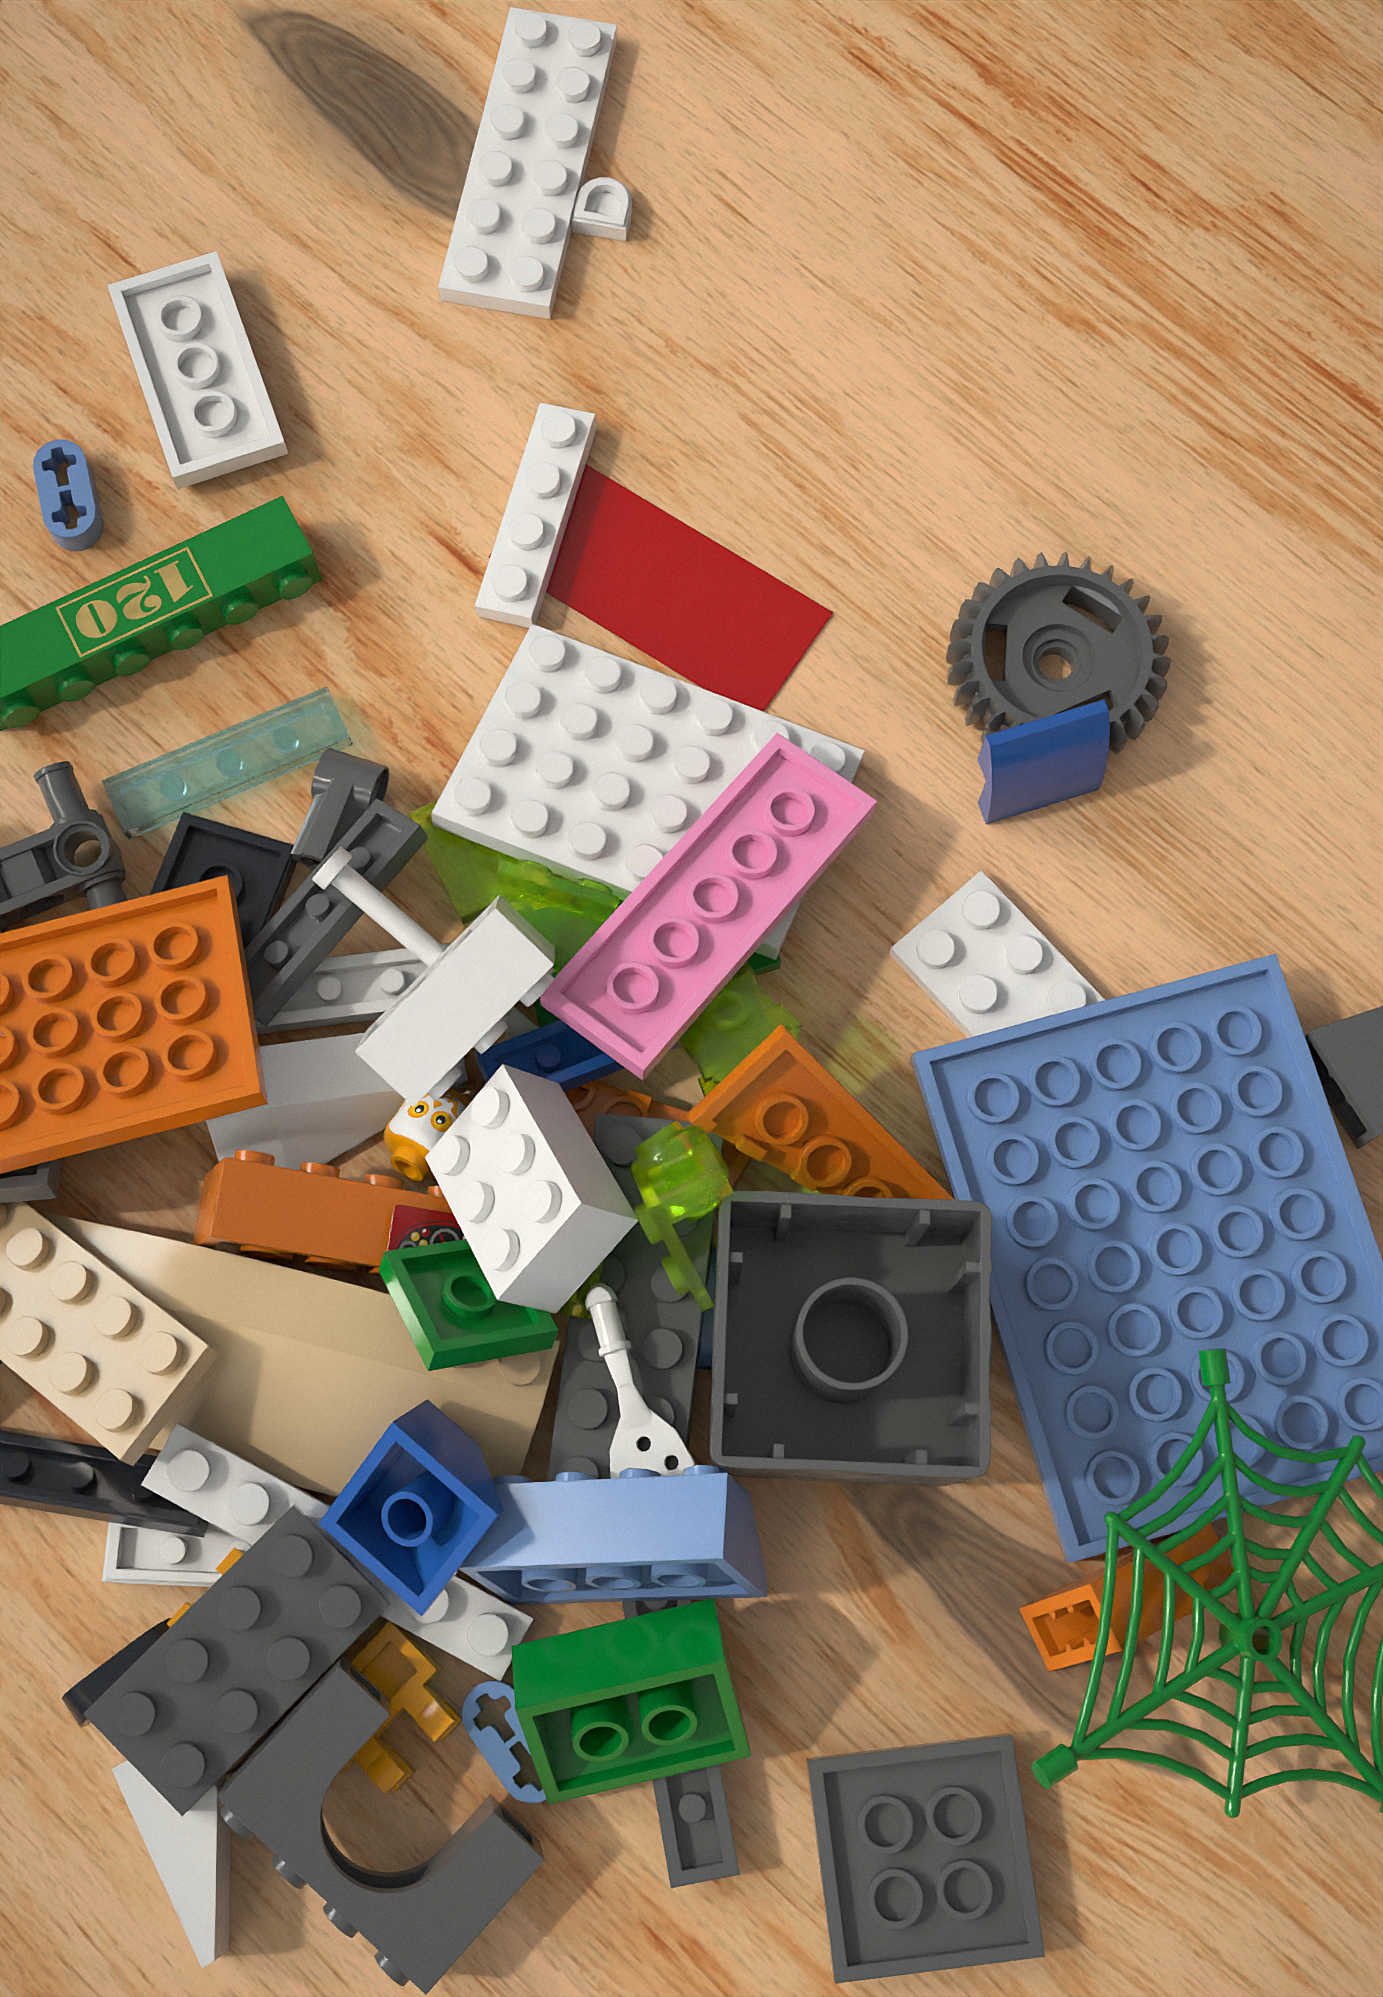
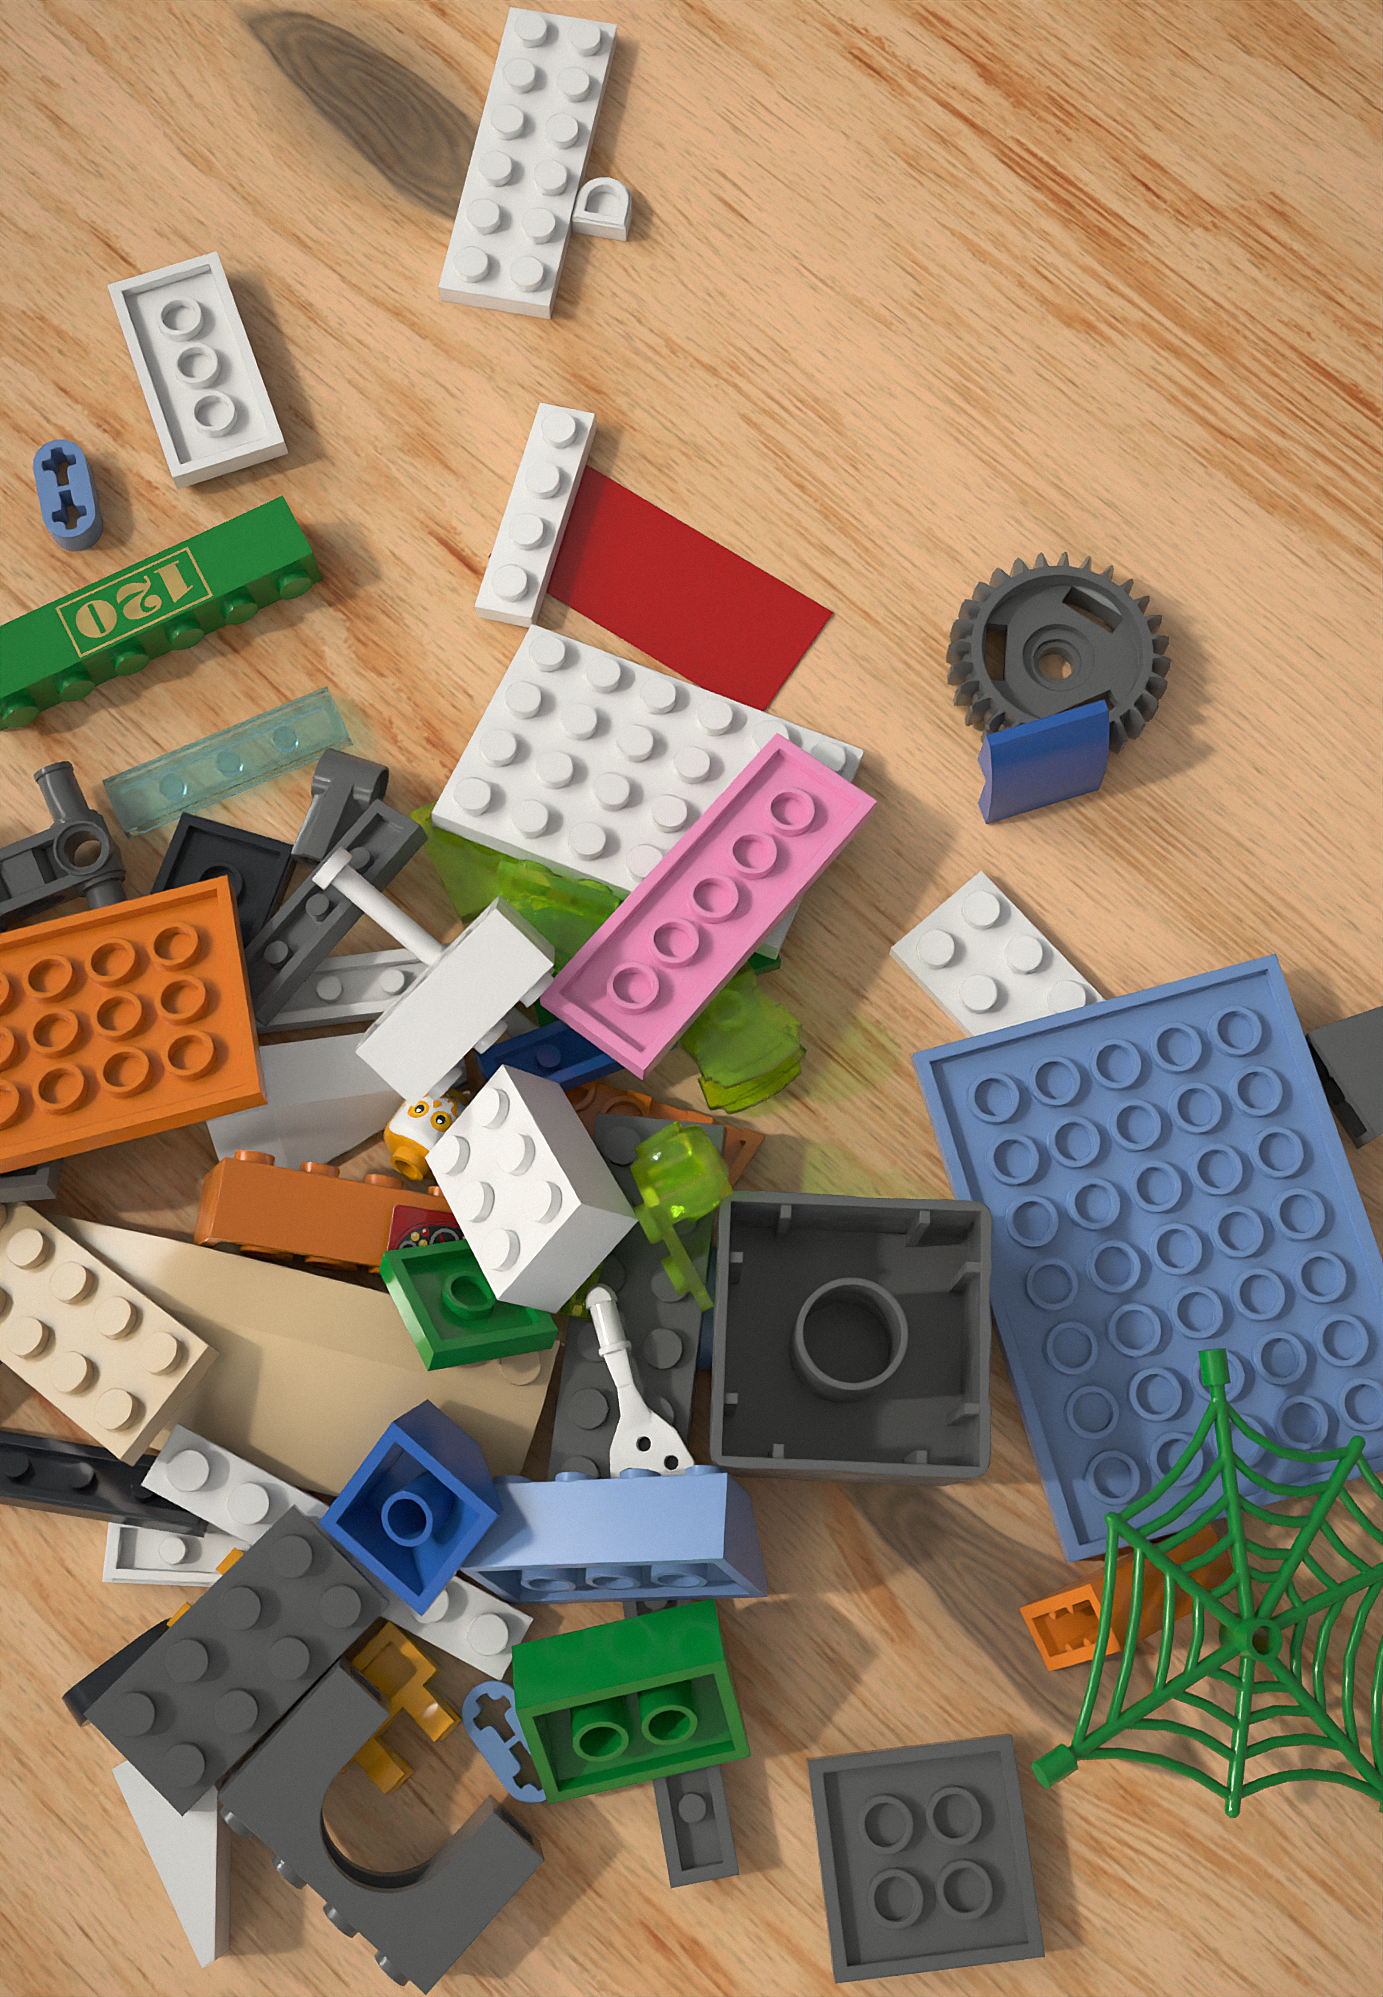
(807, 1124): orange wing -> none

